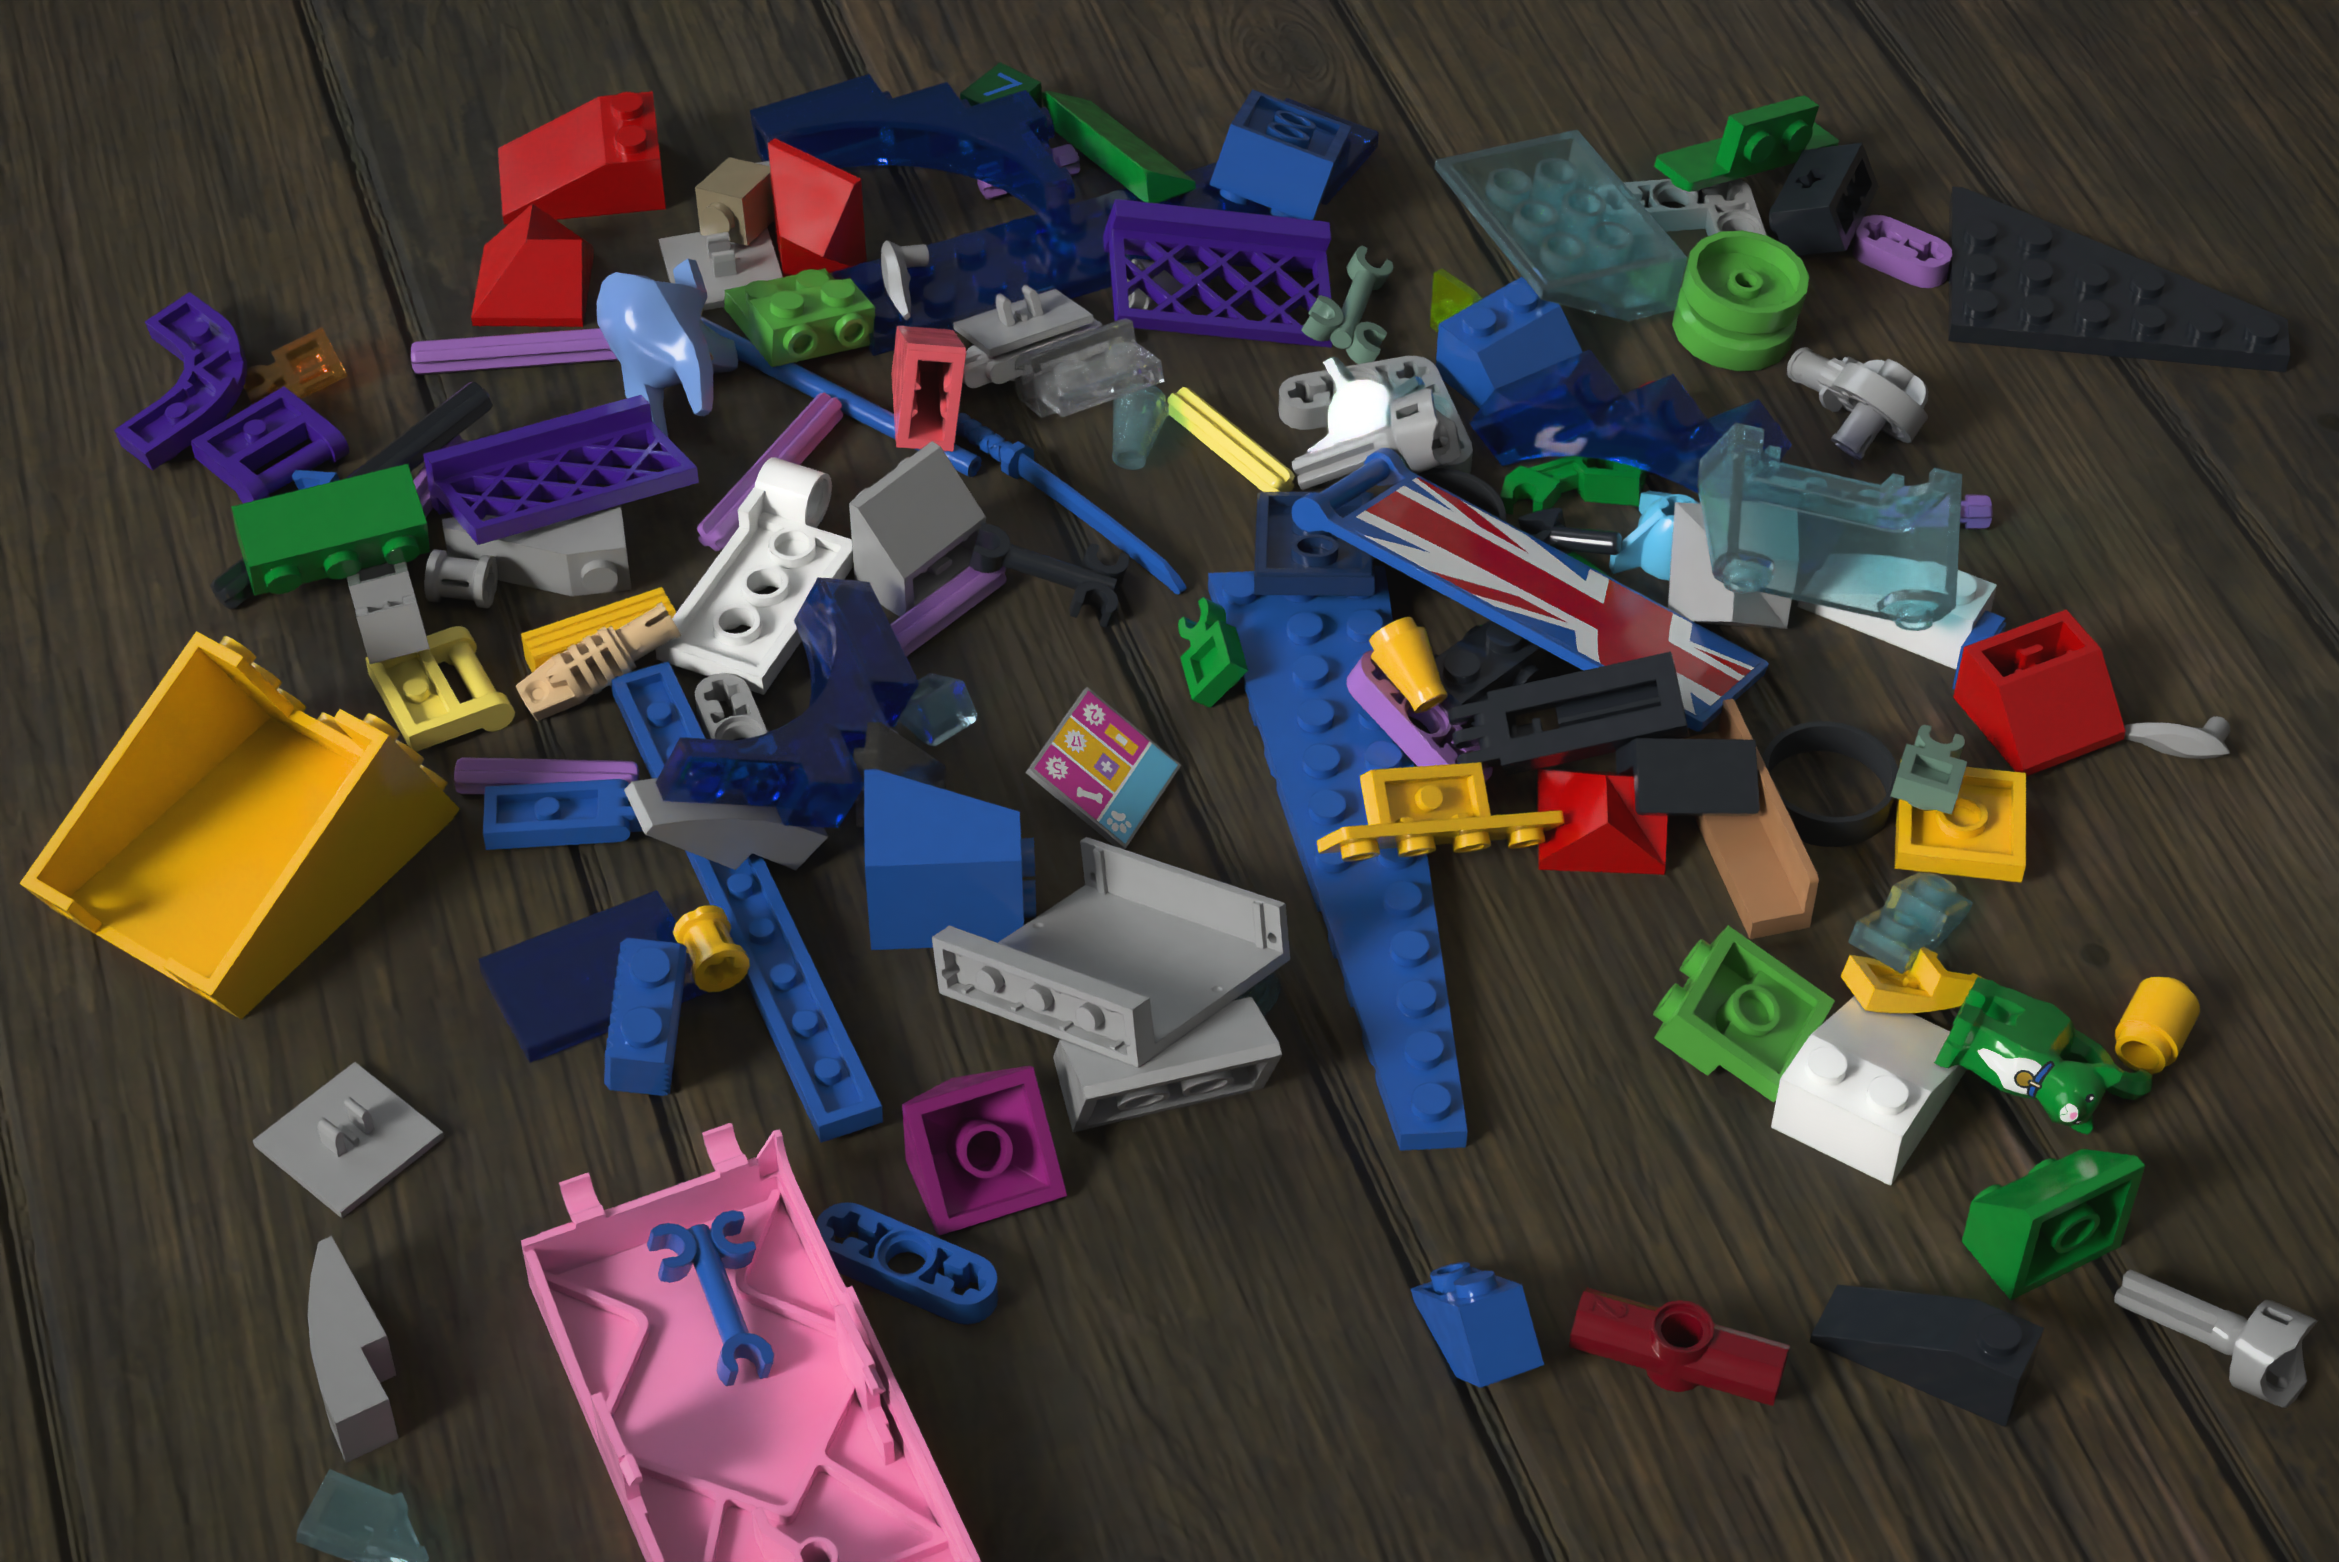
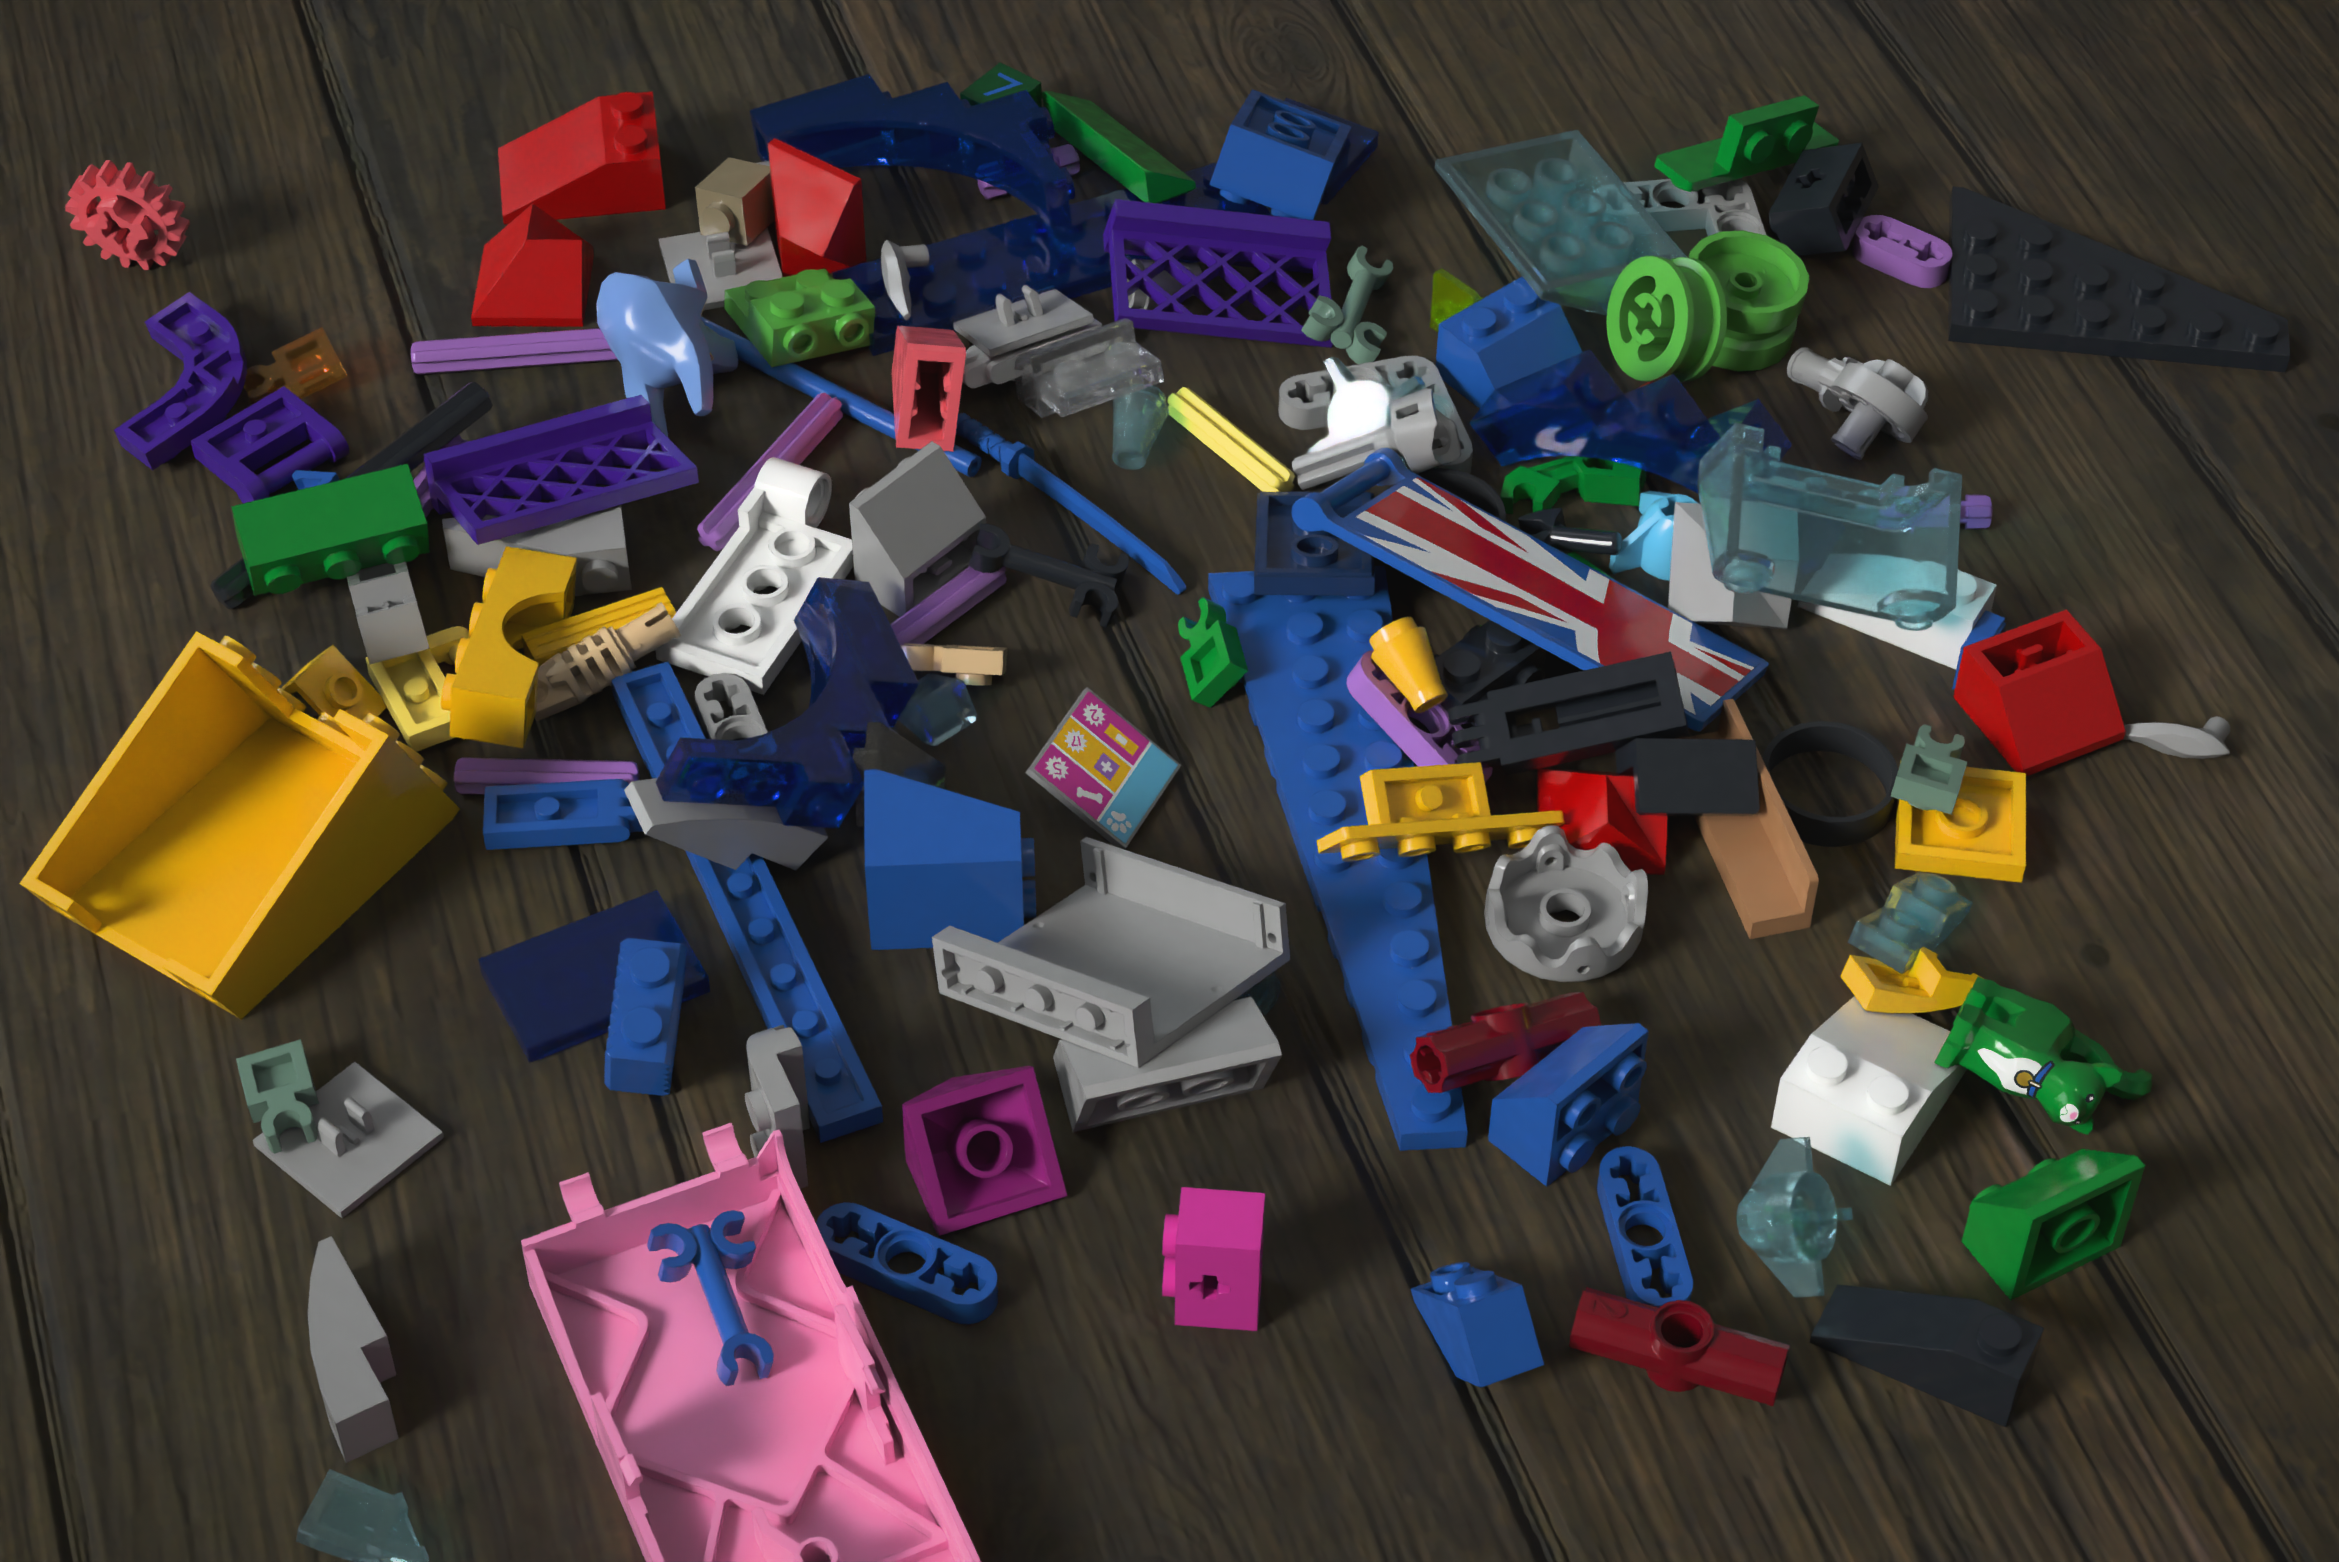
(127, 215): none -> coral gear
(279, 1091): none -> sand green plate
(334, 684): none -> yellow bracket
(461, 578): light grey bush -> none
(494, 684): none -> yellow arch
(715, 957): yellow bush -> none
(778, 1094): none -> light grey slope
(970, 663): none -> tan plate
(1215, 1258): none -> dark pink brick
(1499, 1041): none -> dark red piece
(1556, 878): none -> light grey plate
(1571, 1100): none -> blue slope
(1650, 1209): none -> blue beam
(1666, 318): none -> bright green wheel
(1740, 1012): bright green plate -> none
(1791, 1217): none -> clear light blue piece
(2156, 1024): yellow brick -> none
(2263, 1348): light grey piece -> none

